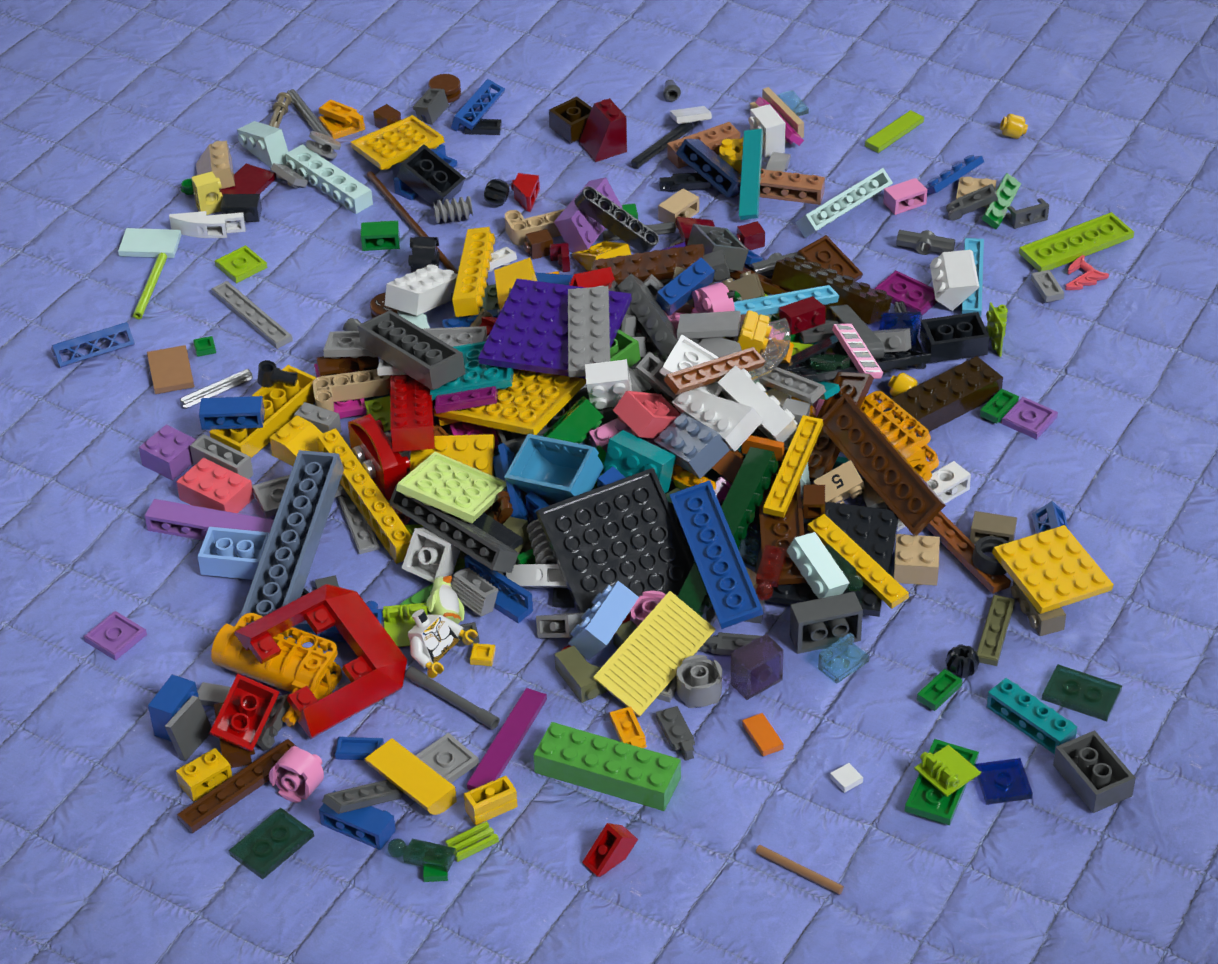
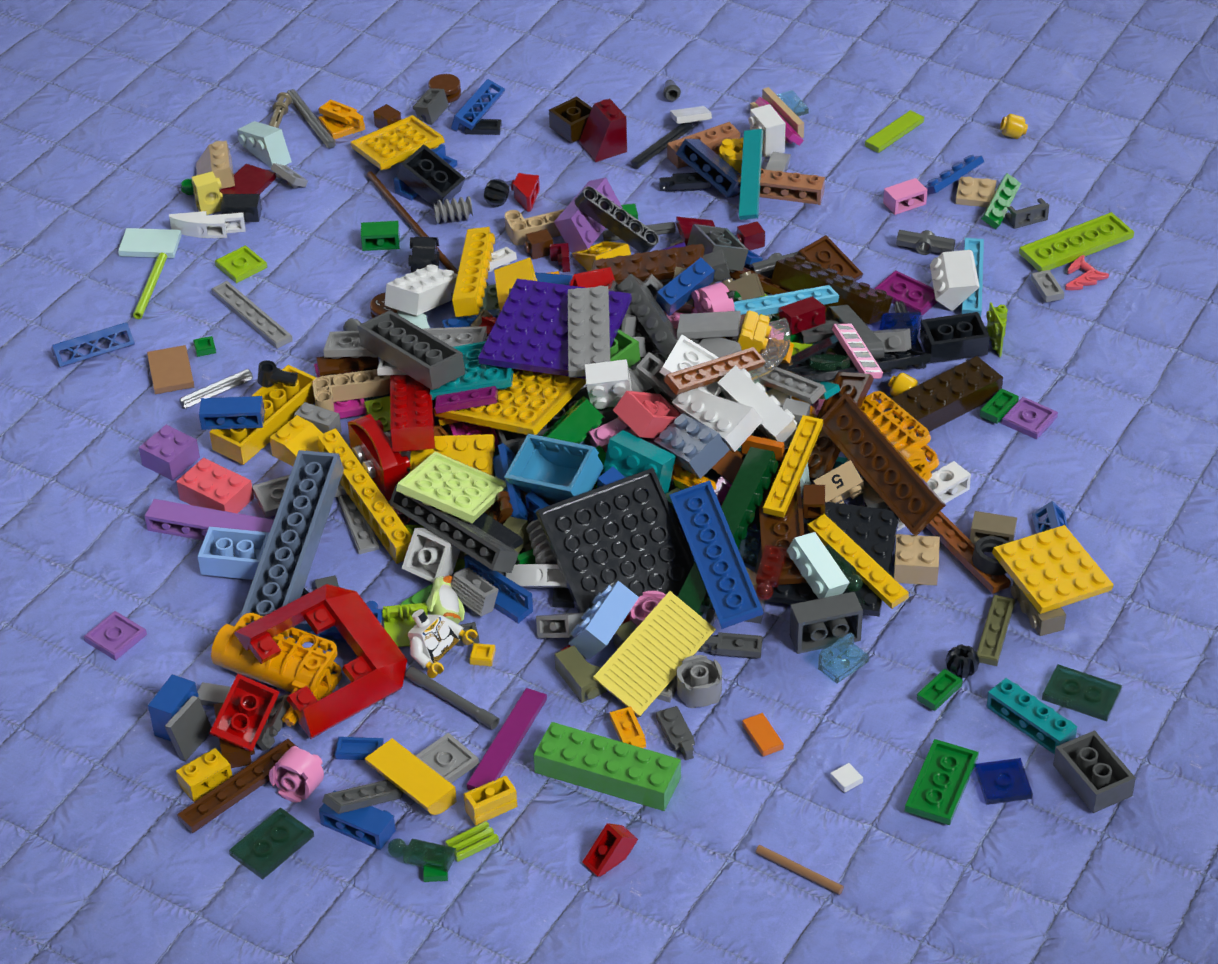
(221, 455): light grey brick -> none
(324, 145): light grey head -> none
(329, 179): light aqua brick -> none
(678, 205): tan brick -> none
(756, 666): clear purple brick -> none
(843, 202): light aqua brick -> none
(946, 770): lime hinge -> none
(971, 202): dark grey hinge -> none

